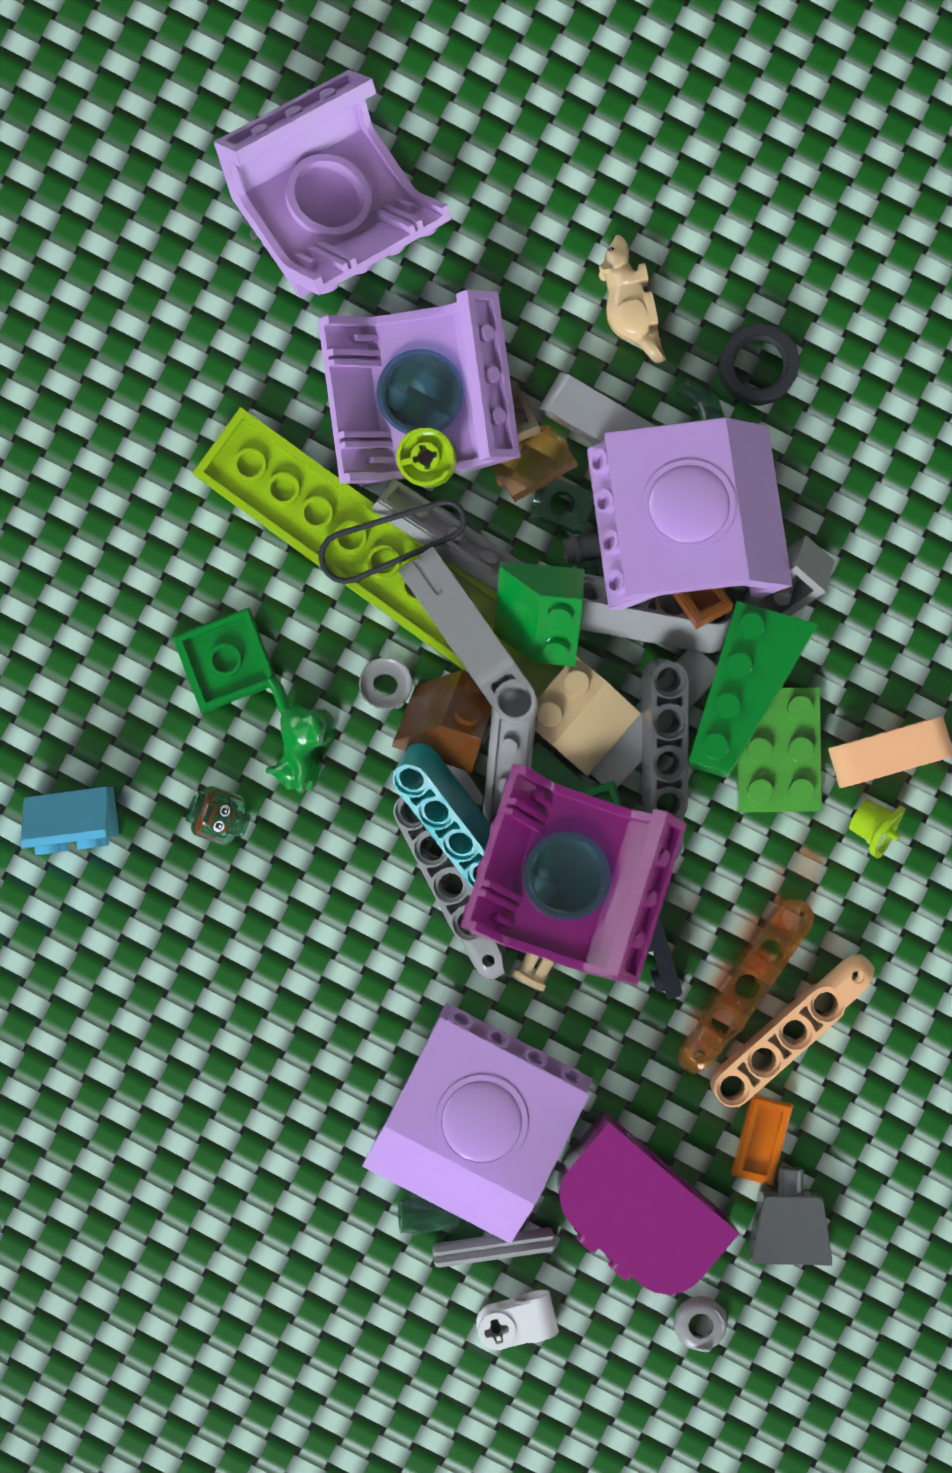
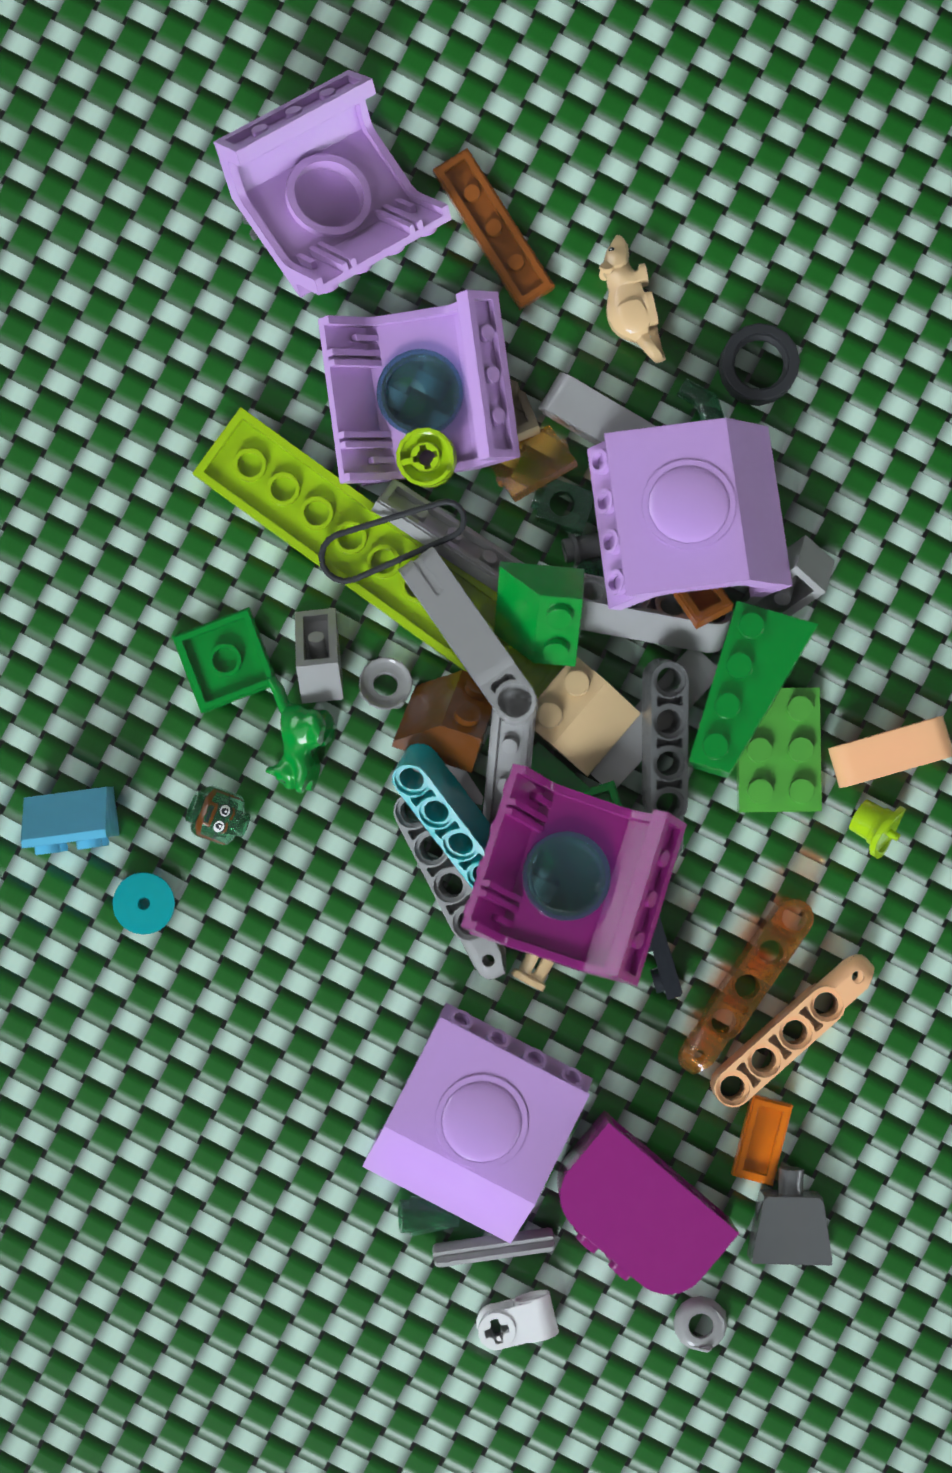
(143, 903): none -> teal piece
(318, 655): none -> light grey slope
(493, 229): none -> dark orange tile

